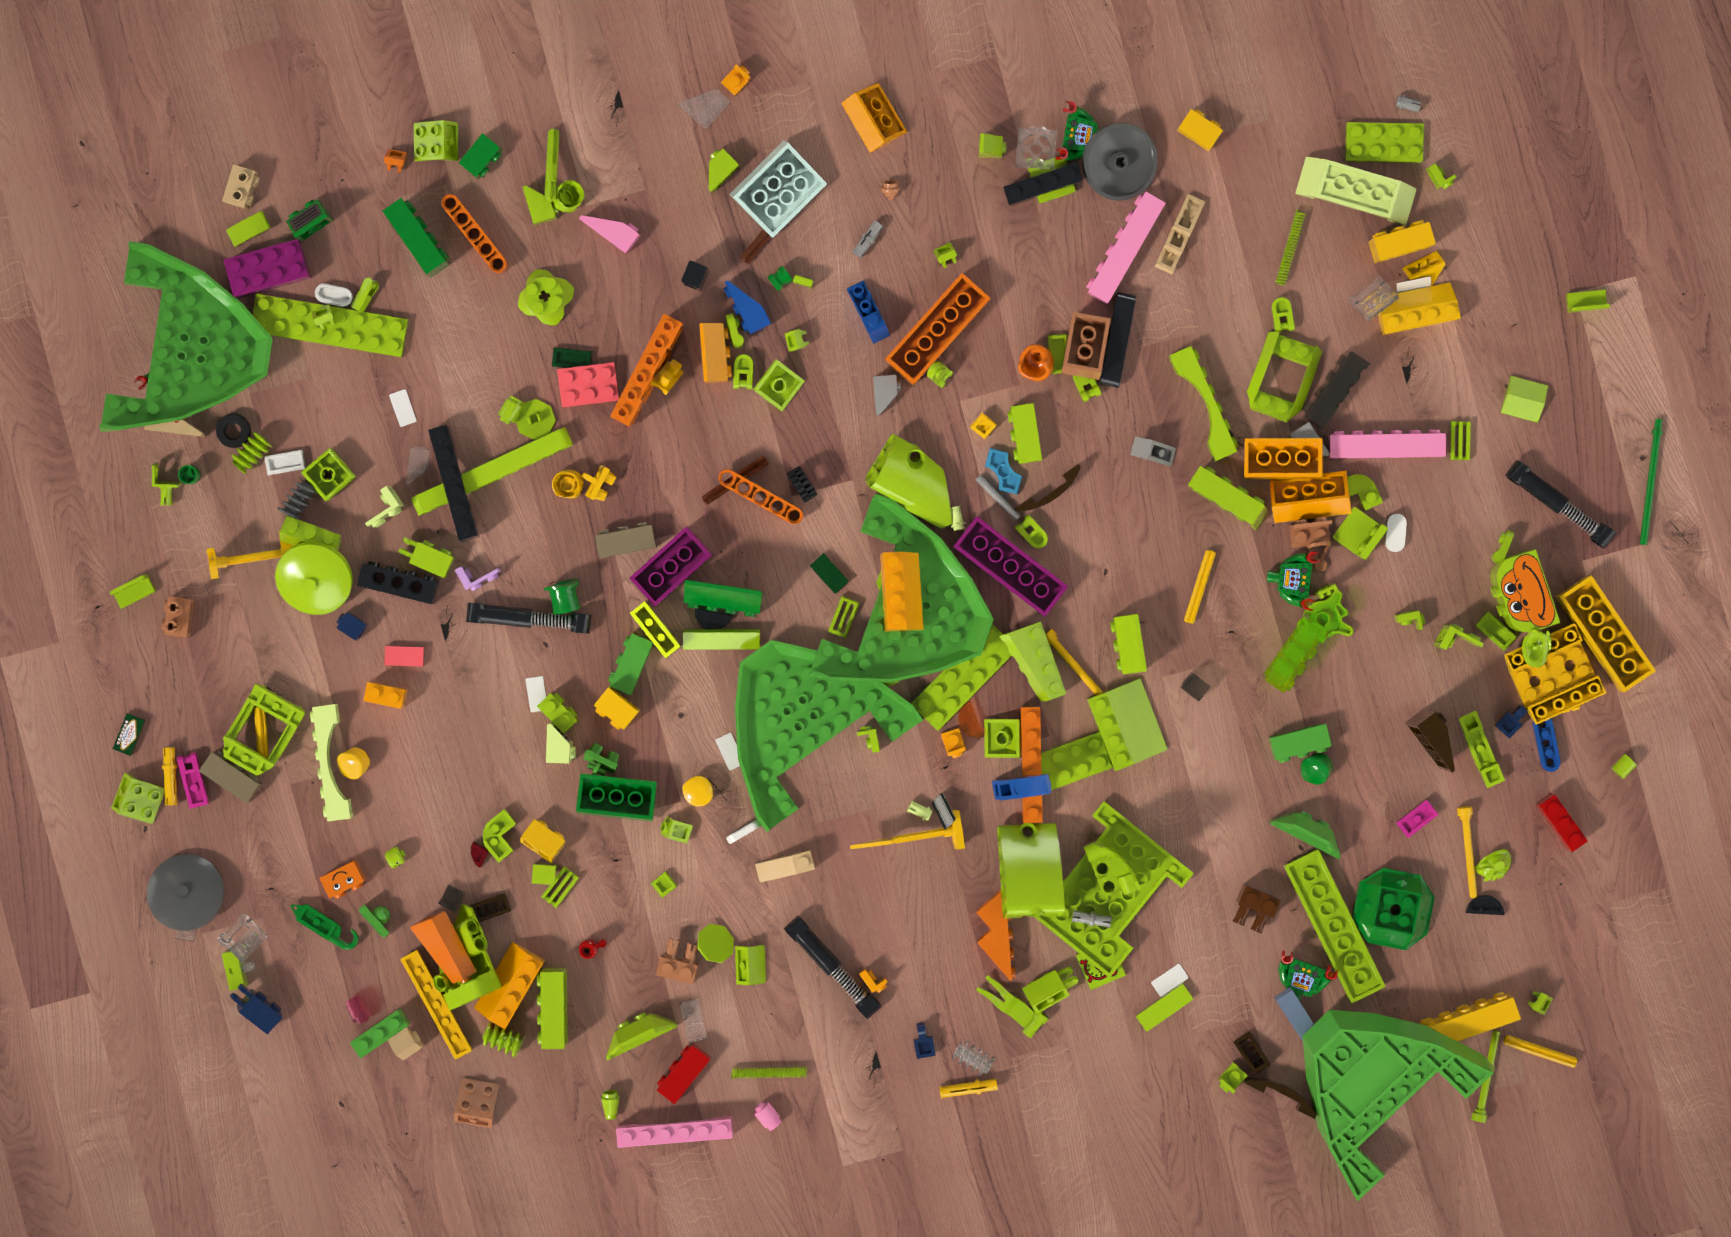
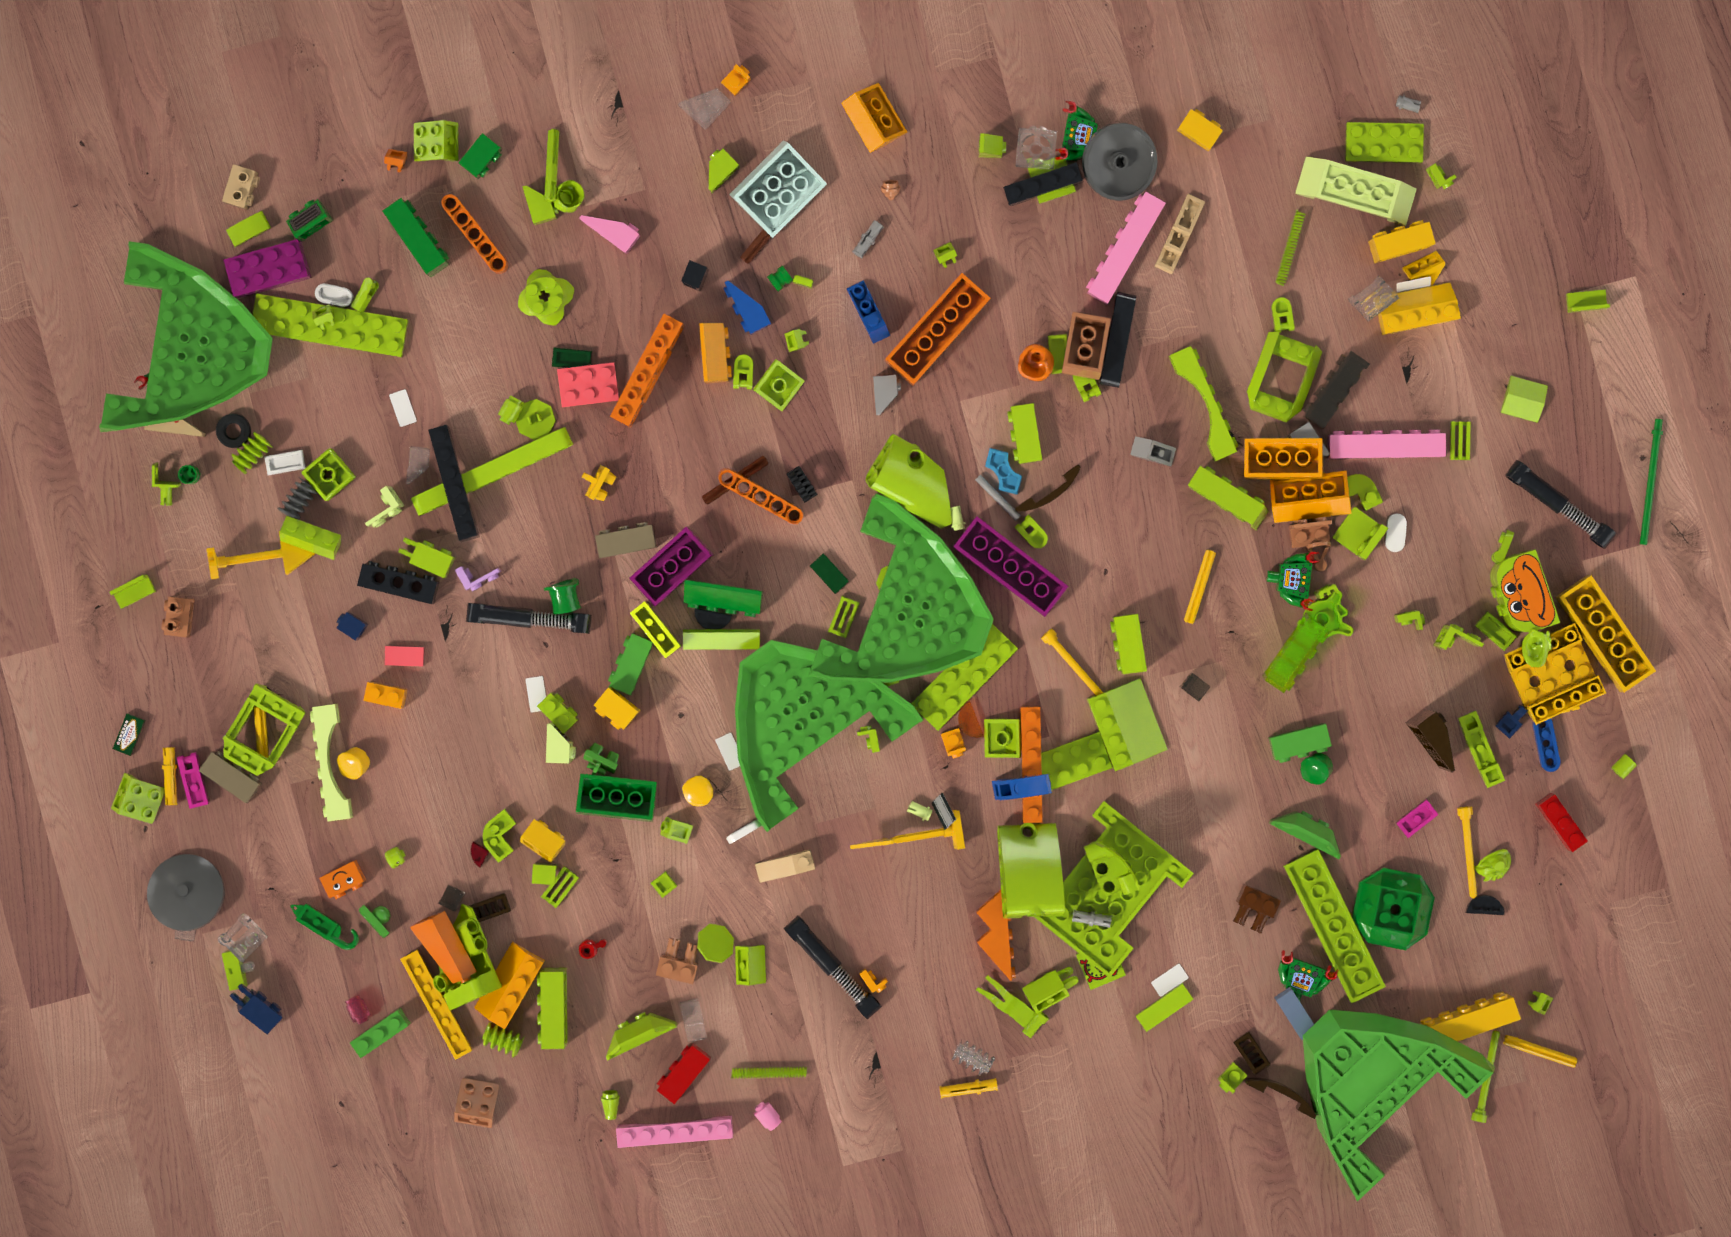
(313, 578): lime dish -> none
(405, 1043): tan brick -> none
(567, 484): yellow hair -> none
(668, 376): yellow hips -> none
(732, 324): lime plate -> none
(901, 591): light orange slope -> none
(924, 1044): dark blue plate -> none
(939, 373): lime plate -> none
(983, 425): yellow tile -> none
(1036, 660): lime wedge -> none

